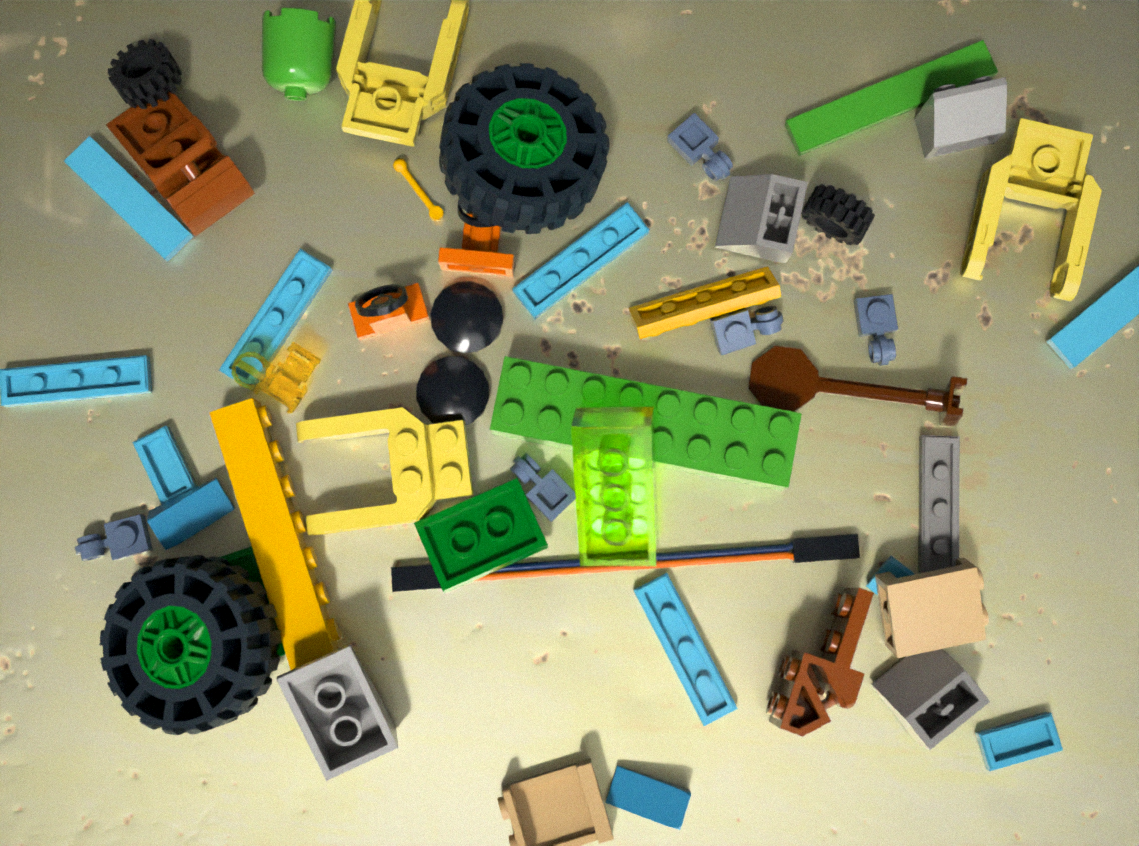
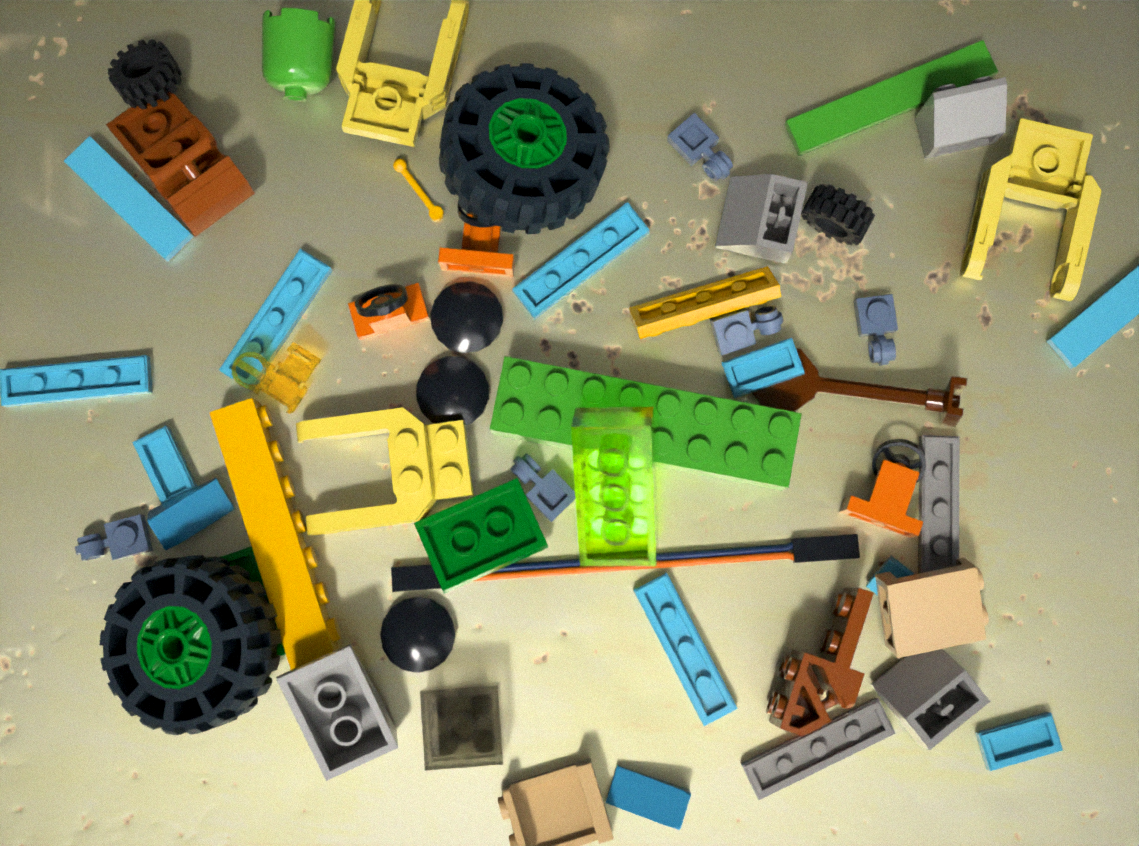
(417, 634): none -> black dish
(462, 726): none -> clear smoke brick
(763, 368): none -> medium azure tile
(817, 750): none -> light grey tile
(890, 491): none -> orange piece

